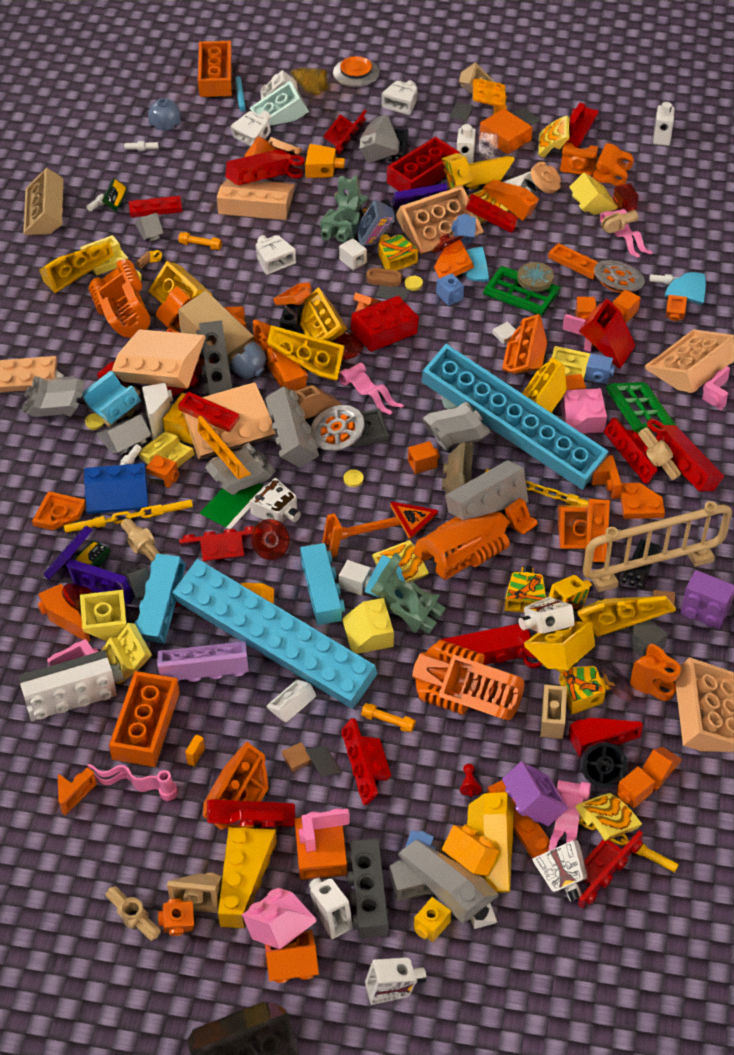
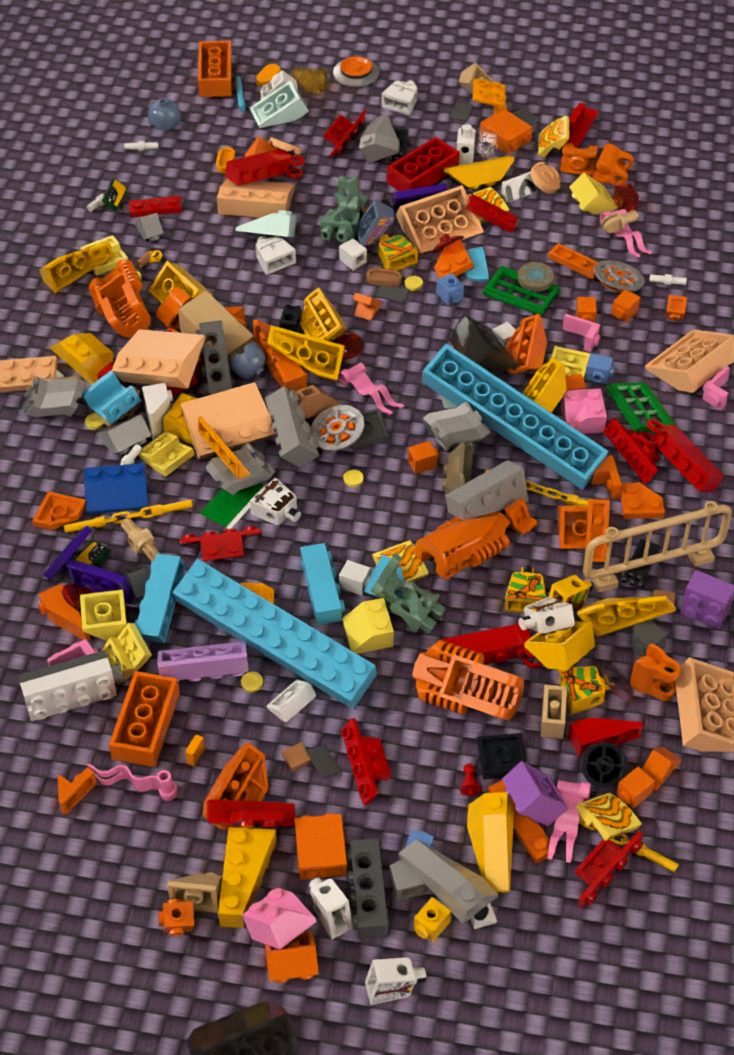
(43, 204): tan slope -> none
(84, 354): none -> yellow wedge
(138, 921): tan axle -> none
(163, 469): orange bracket -> none
(211, 412): red plate -> none
(214, 243): light orange bar -> none
(224, 155): none -> light orange tile
(251, 126): white torso -> none
(251, 681): none -> light yellow piece
(267, 74): none -> light orange tile
(276, 224): none -> light aqua slope
(277, 536): clear red dish -> none
(294, 295): orange plate -> none
(320, 820): bright pink bracket -> none
(322, 162): light orange torso -> none
(384, 323): red brick -> none
(406, 724): light orange bar -> none
(410, 517): orange piece -> none
(457, 170): yellow torso -> none
(464, 226): medium blue brick -> none
(470, 850): light orange brick -> none
(482, 346): none -> clear smoke windscreen
(500, 754): none -> black tile
(514, 198): orange slope -> none
(563, 869): white torso -> none
(609, 332): red slope -> none
(659, 453): tan axle -> none
(664, 118): white torso -> none
(689, 285): medium azure brick -> none

